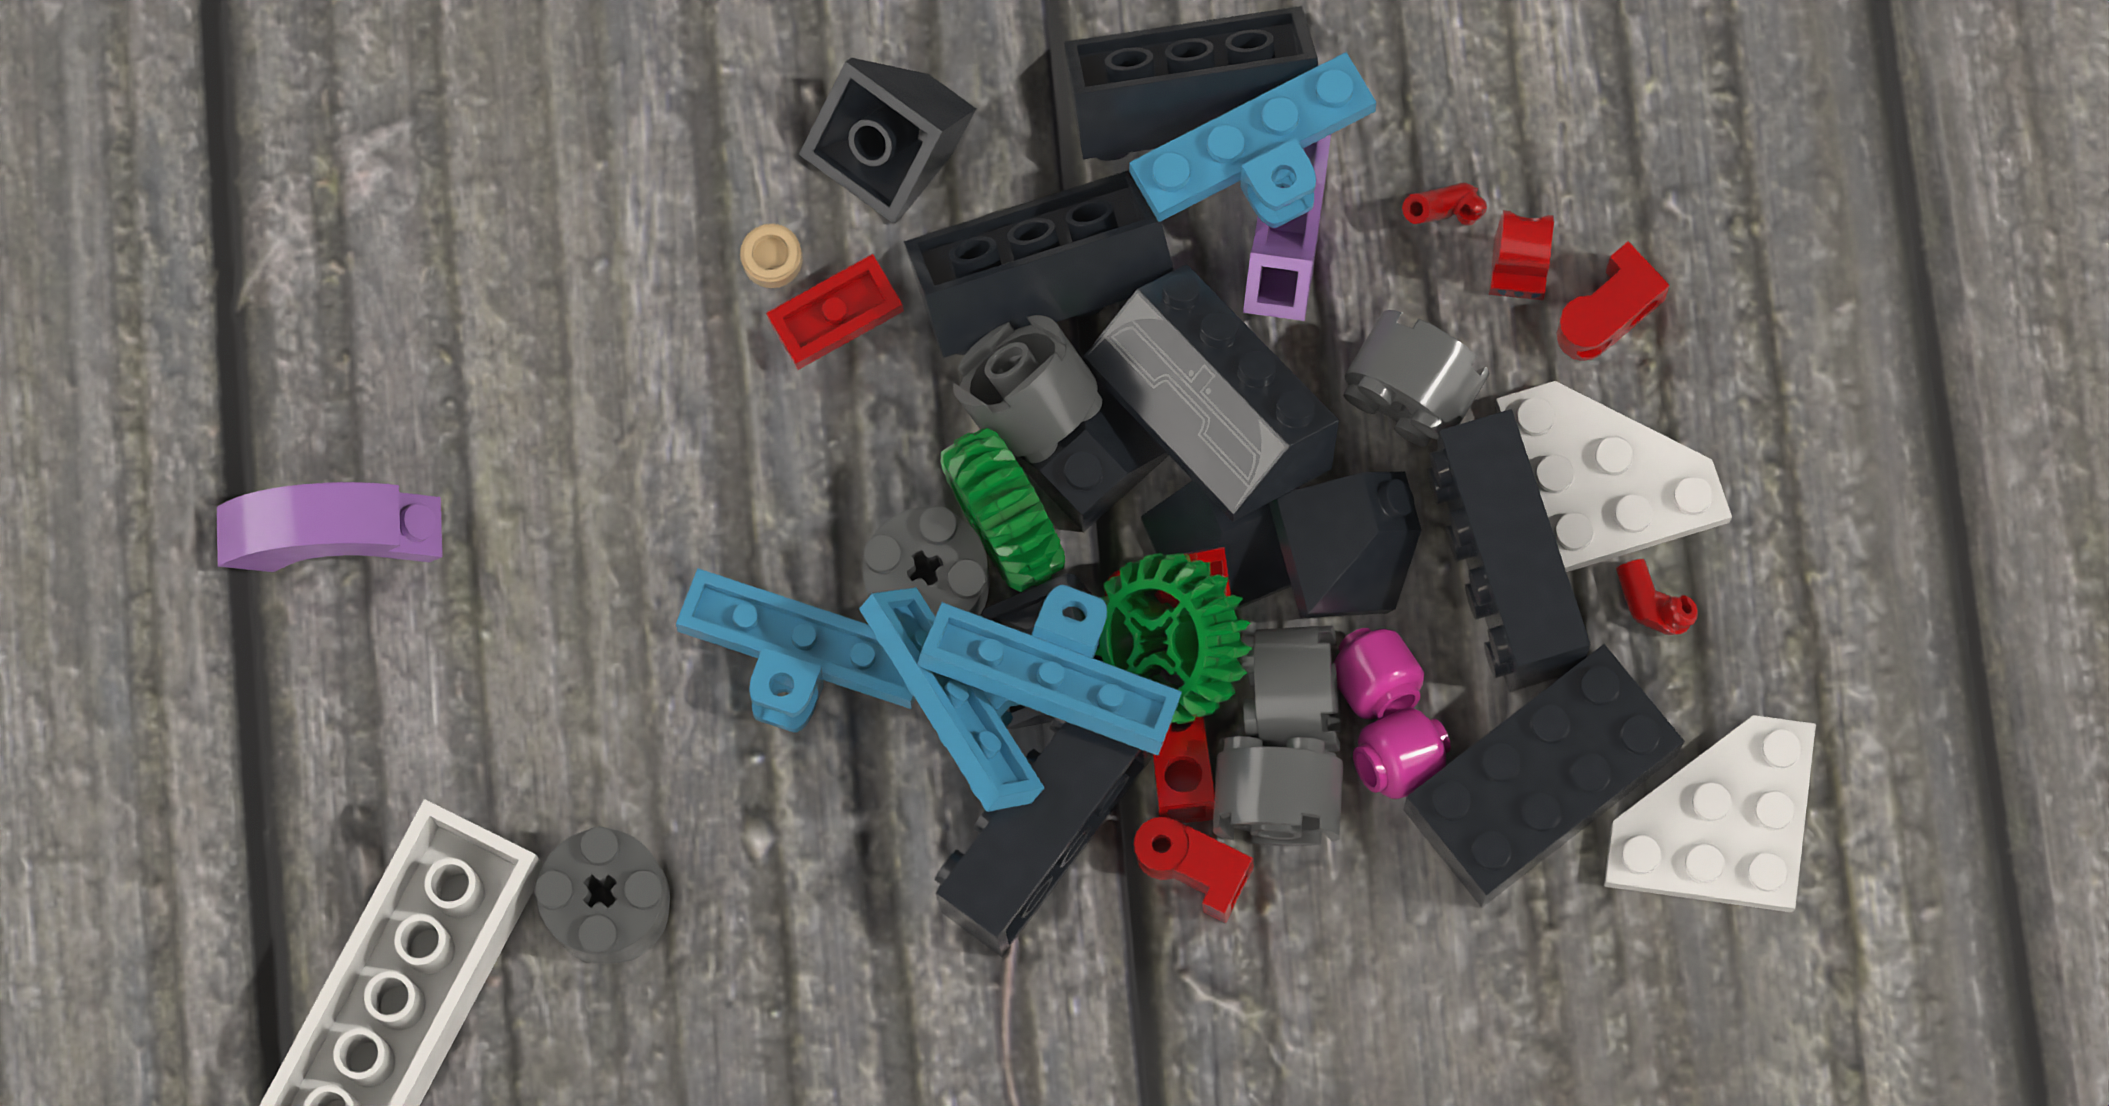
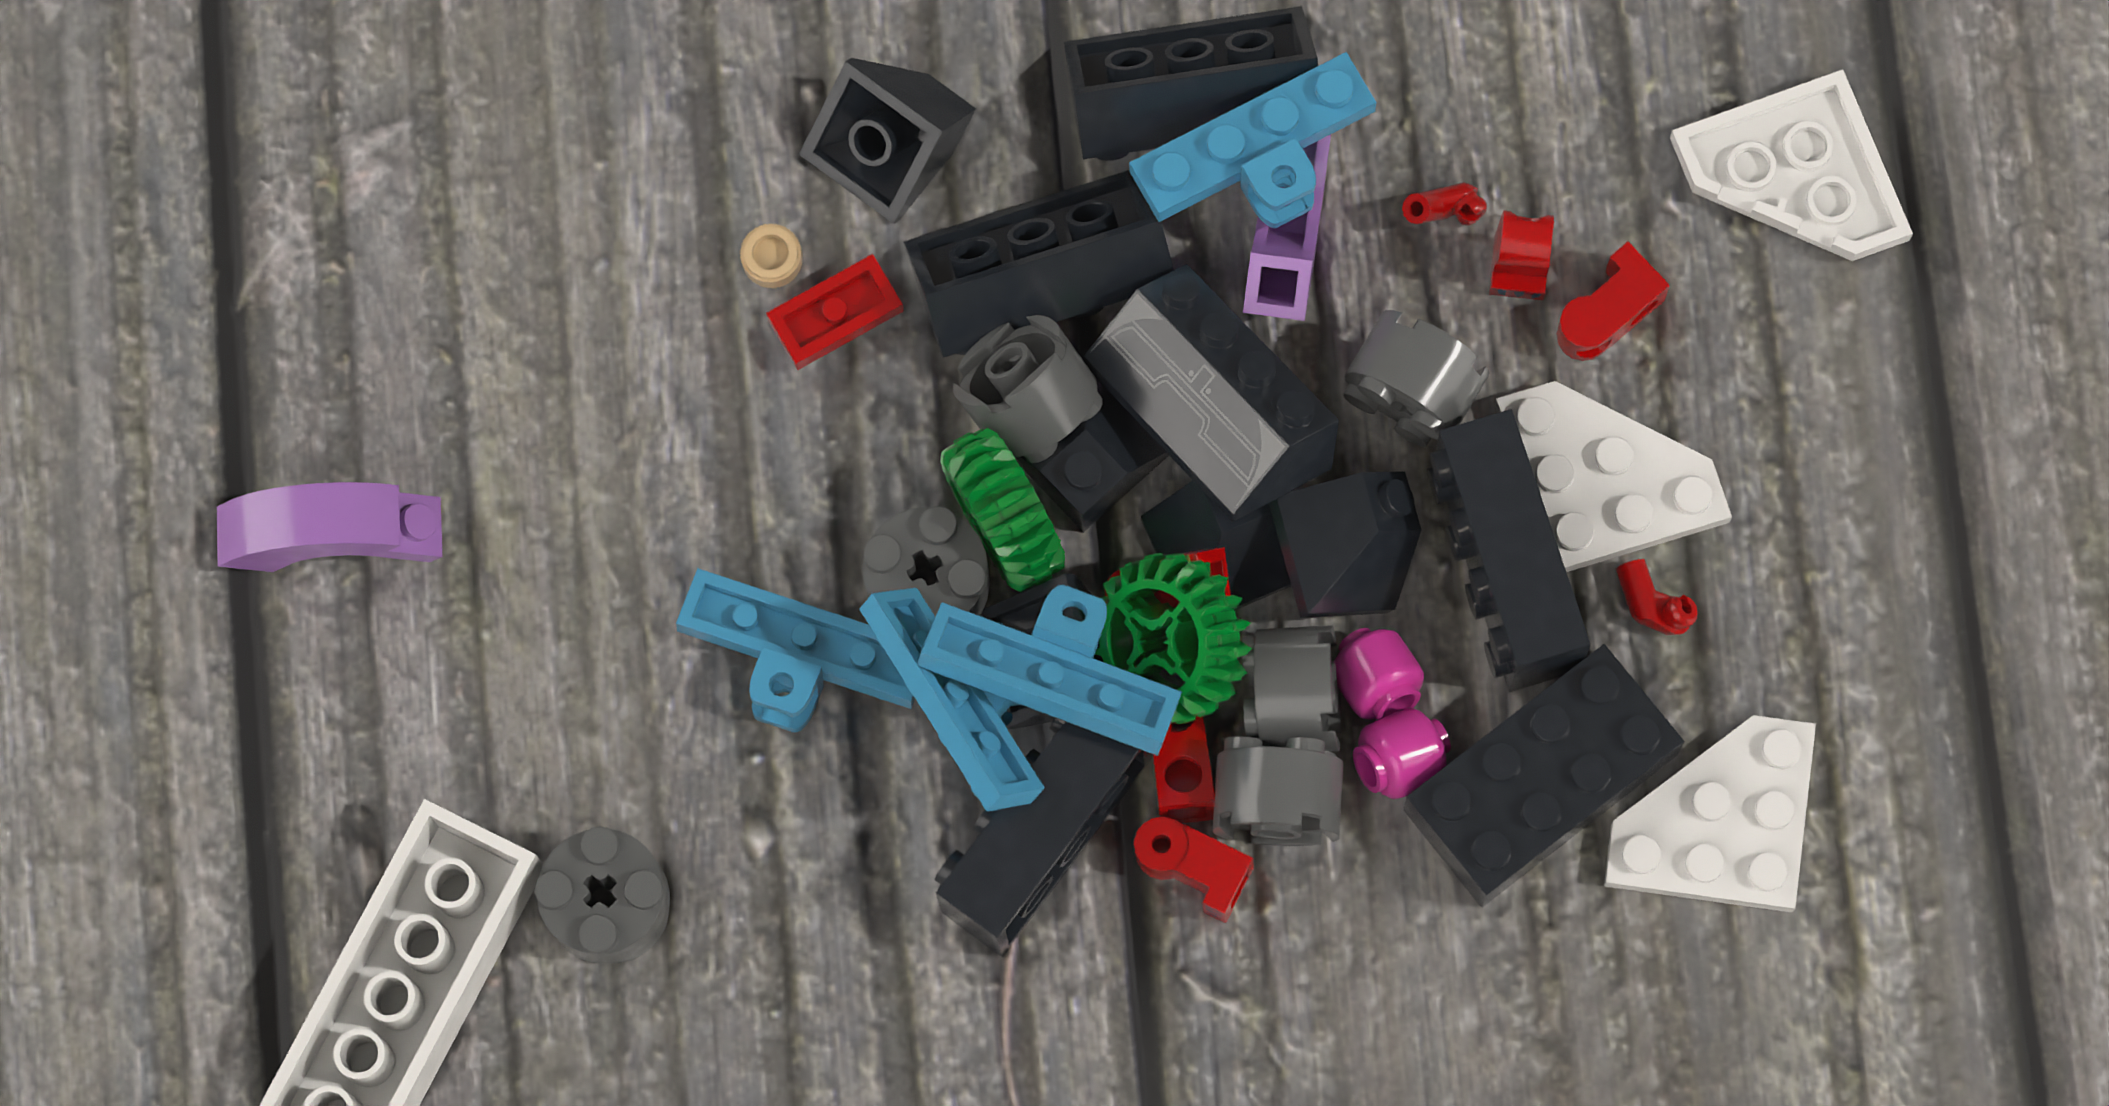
(1799, 167): none -> white plate

